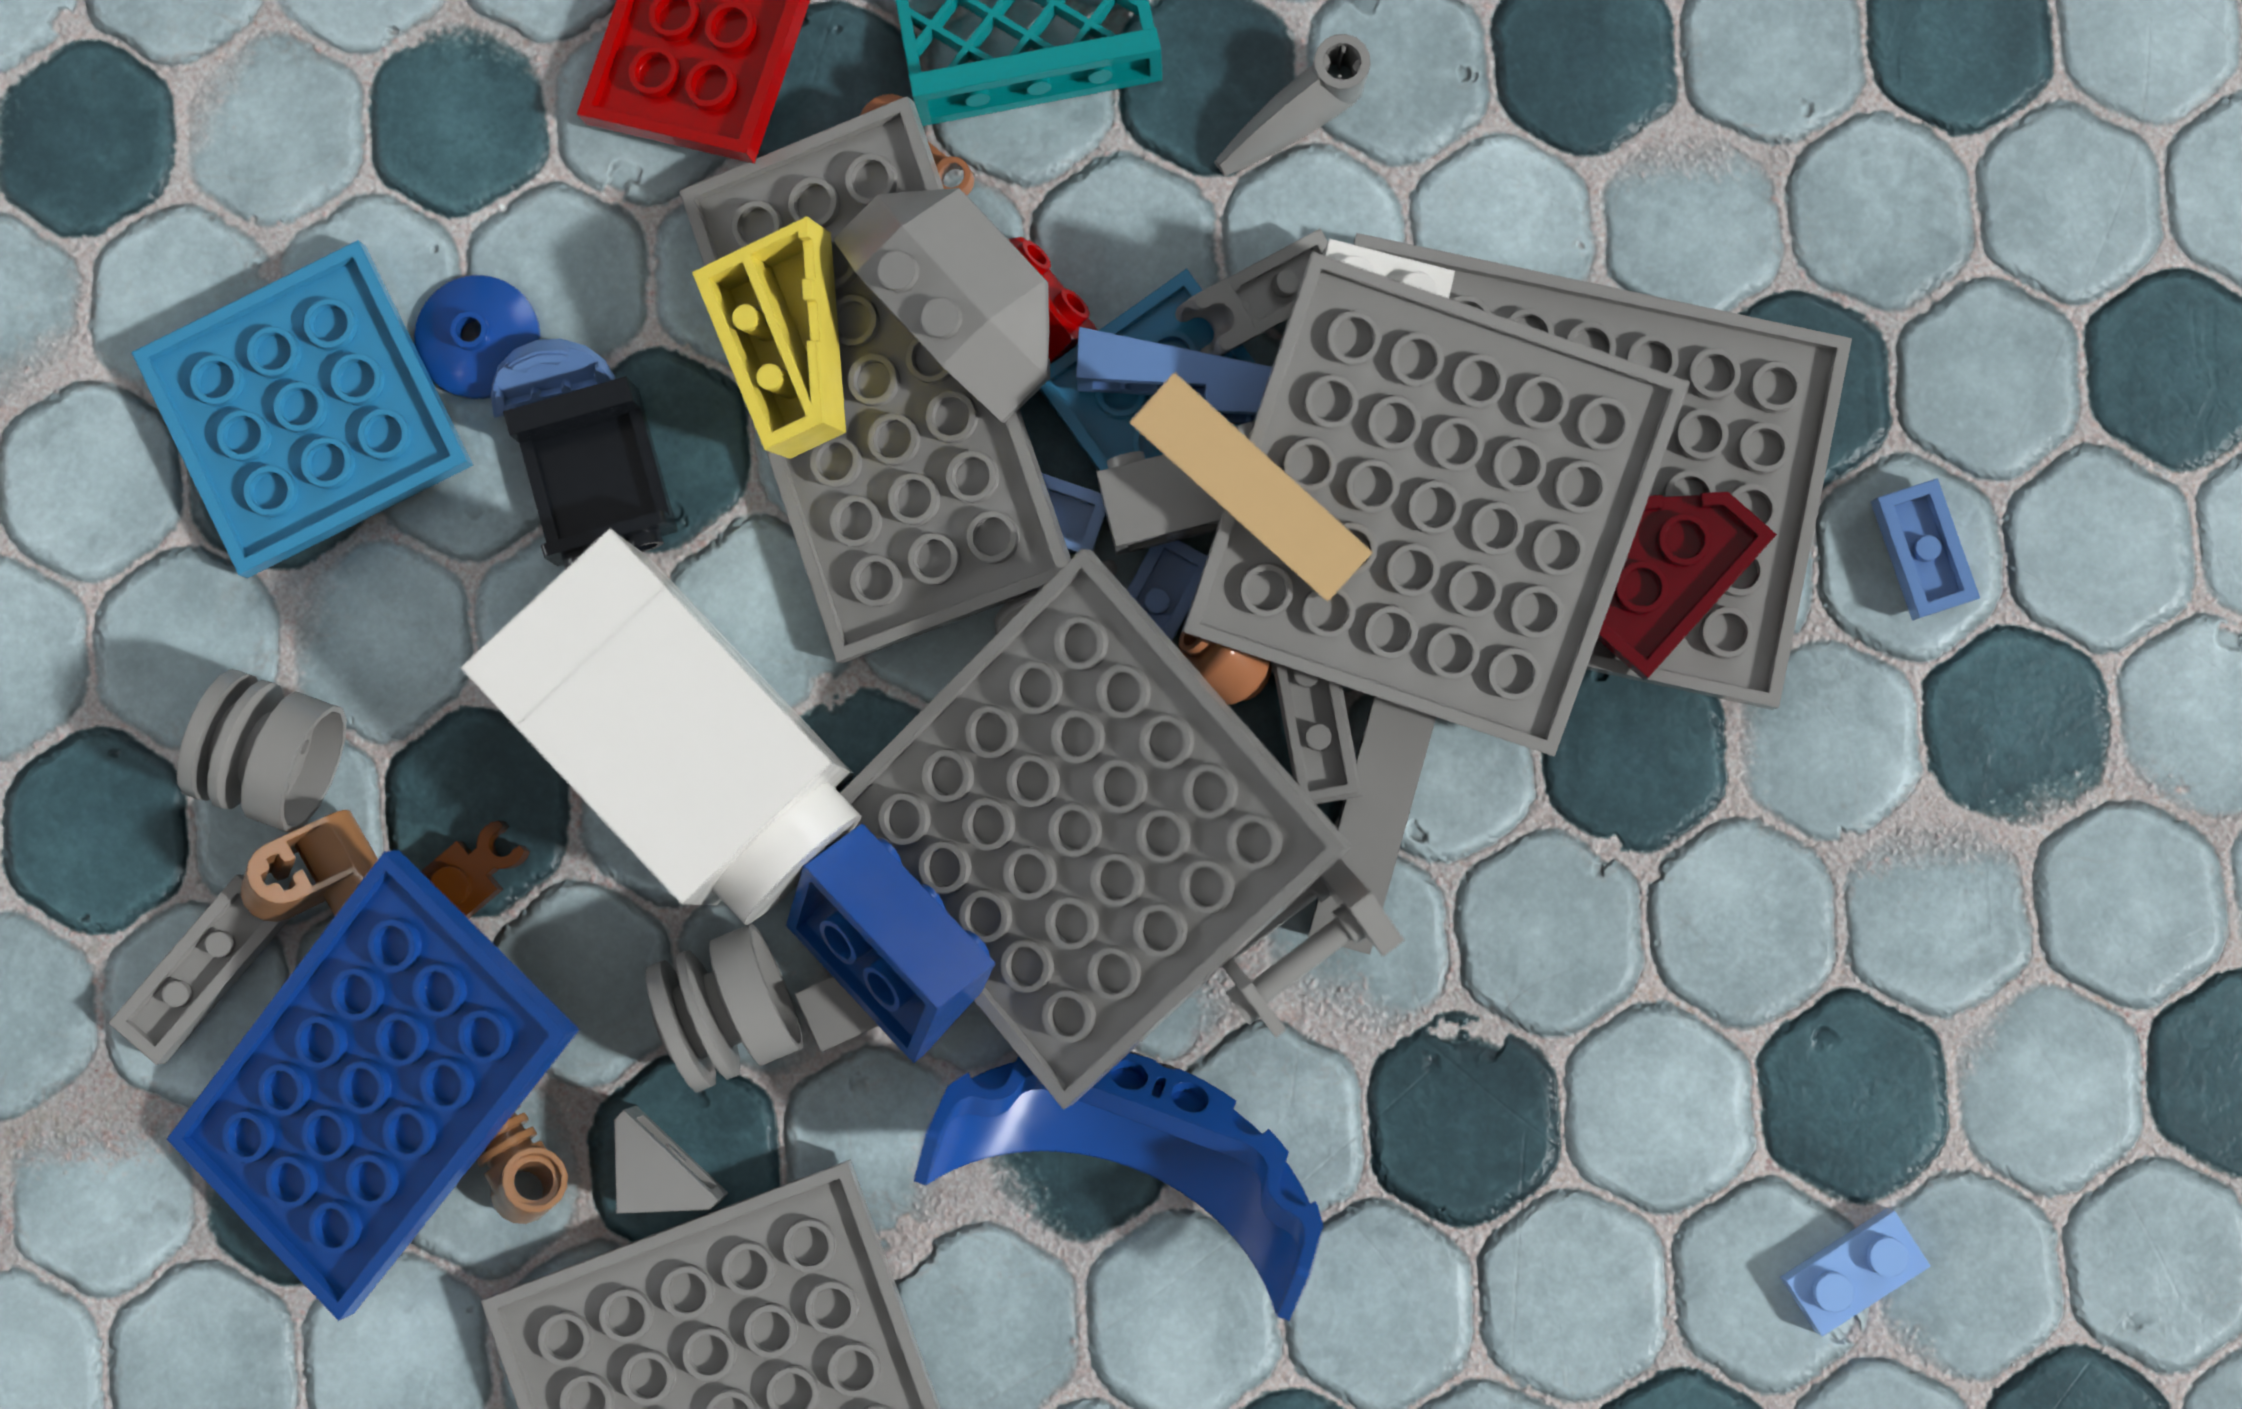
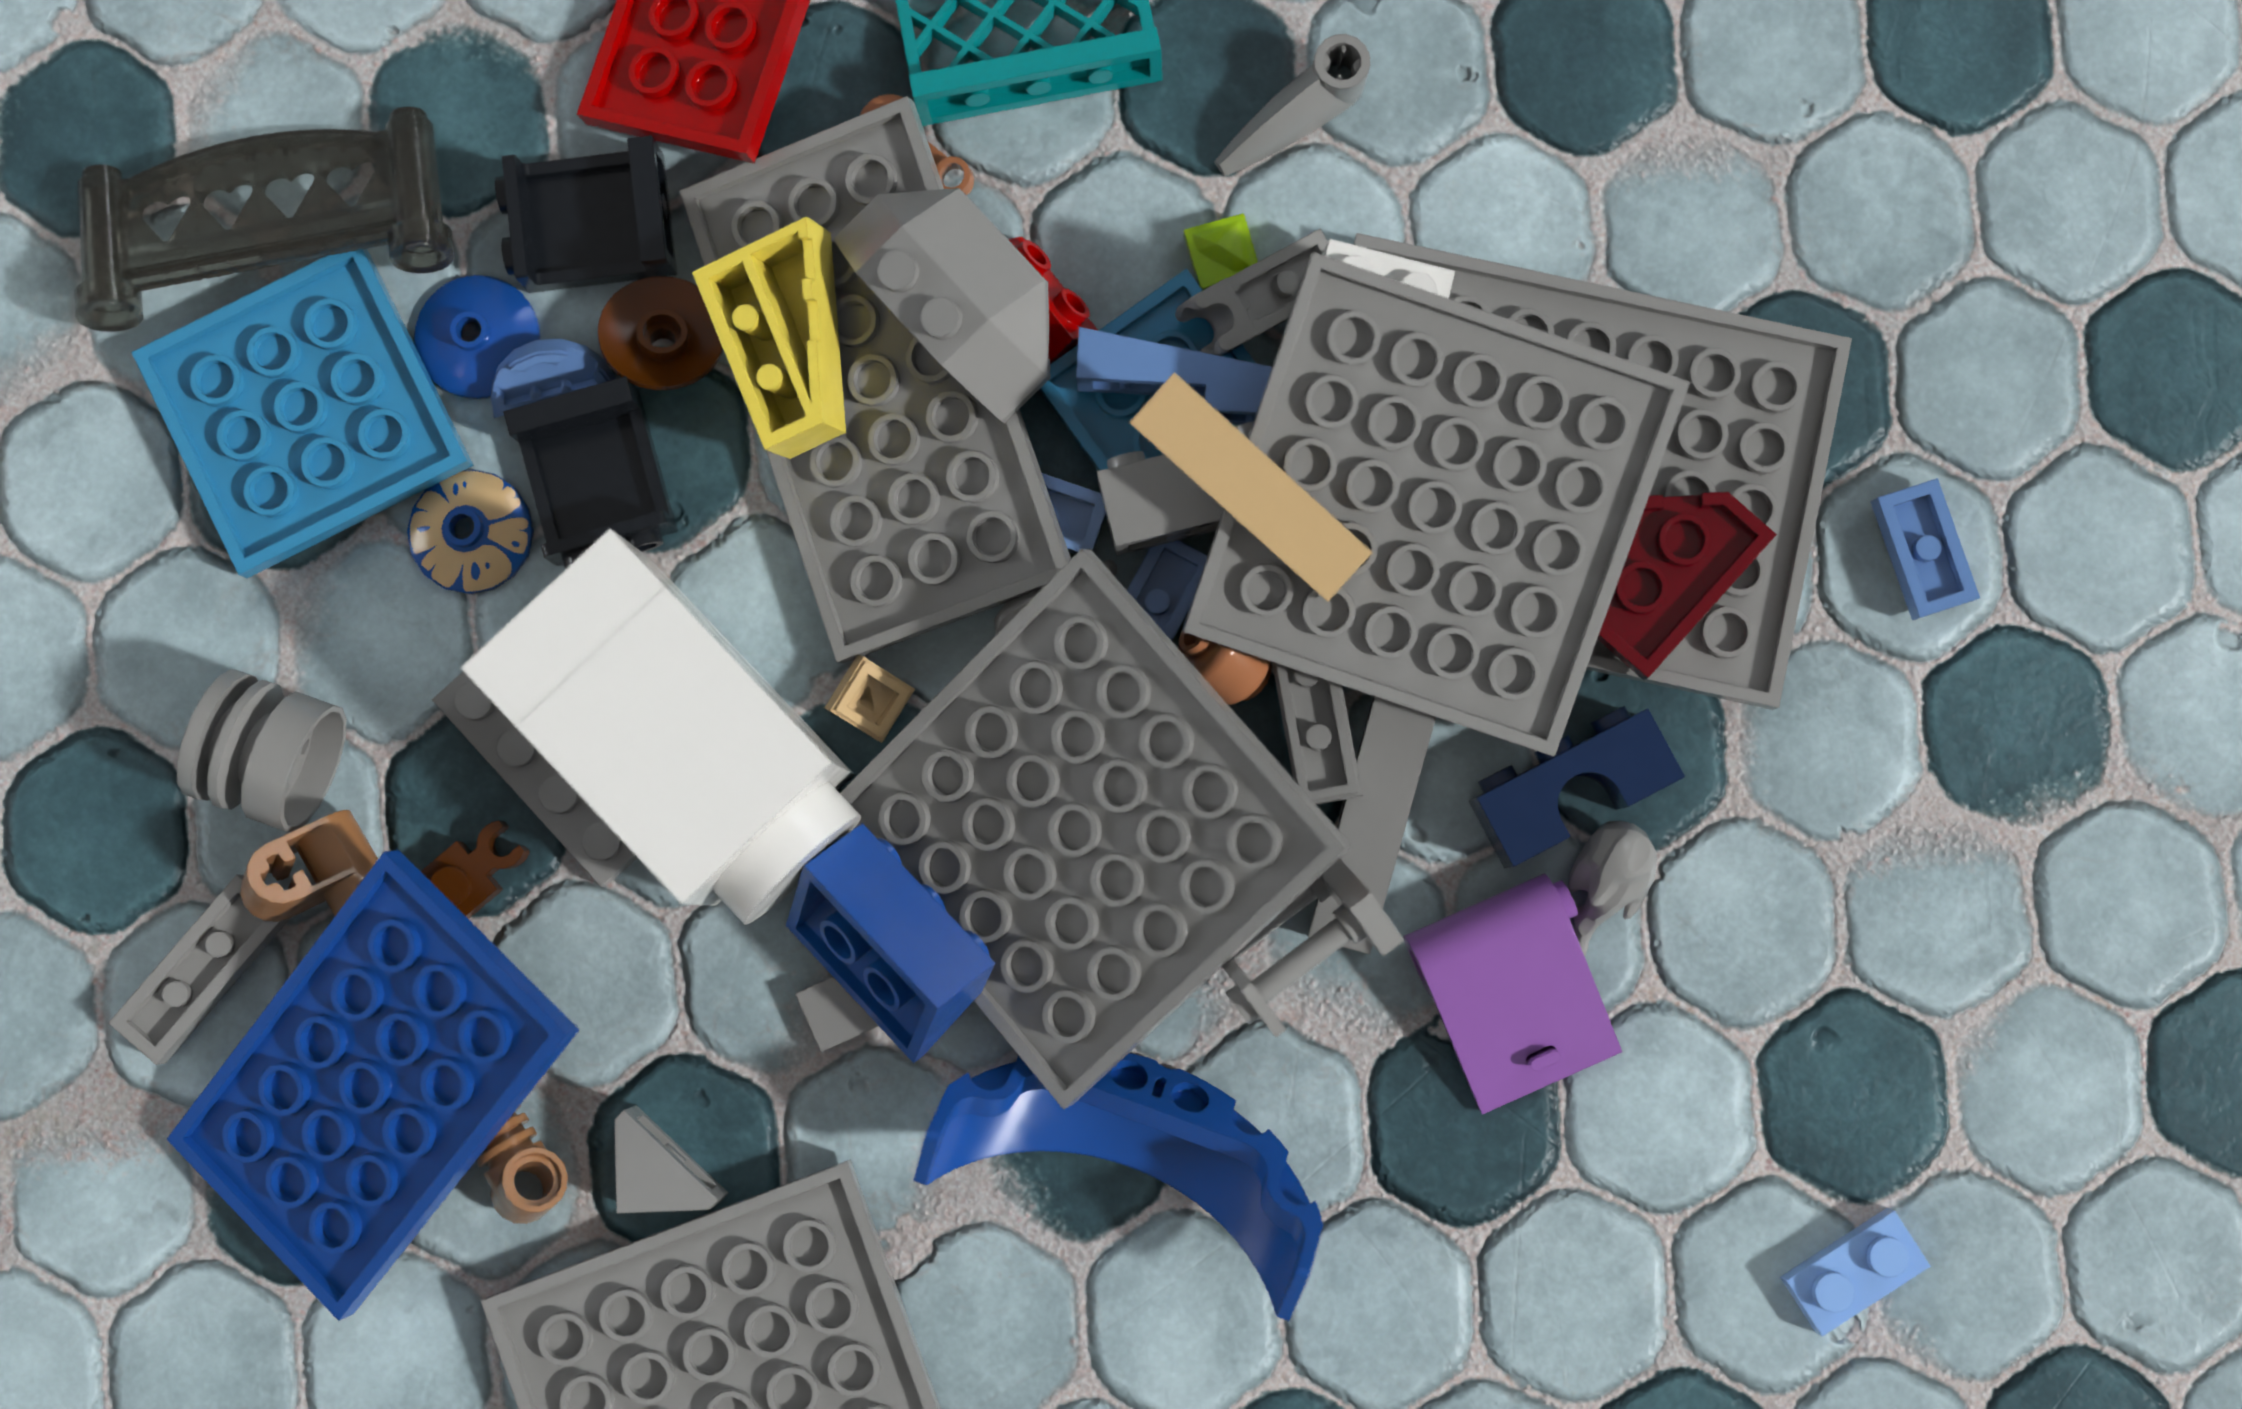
(395, 210): none -> clear smoke piece
(494, 548): none -> tan dish
(535, 780): none -> light grey plate
(587, 218): none -> black panel
(654, 311): none -> reddish brown dish
(710, 1013): light grey wheel -> none
(869, 698): none -> tan tile
(1219, 249): none -> lime tile
(1510, 985): none -> medium lavender door
(1616, 873): none -> light grey piece
(1623, 756): none -> dark blue arch

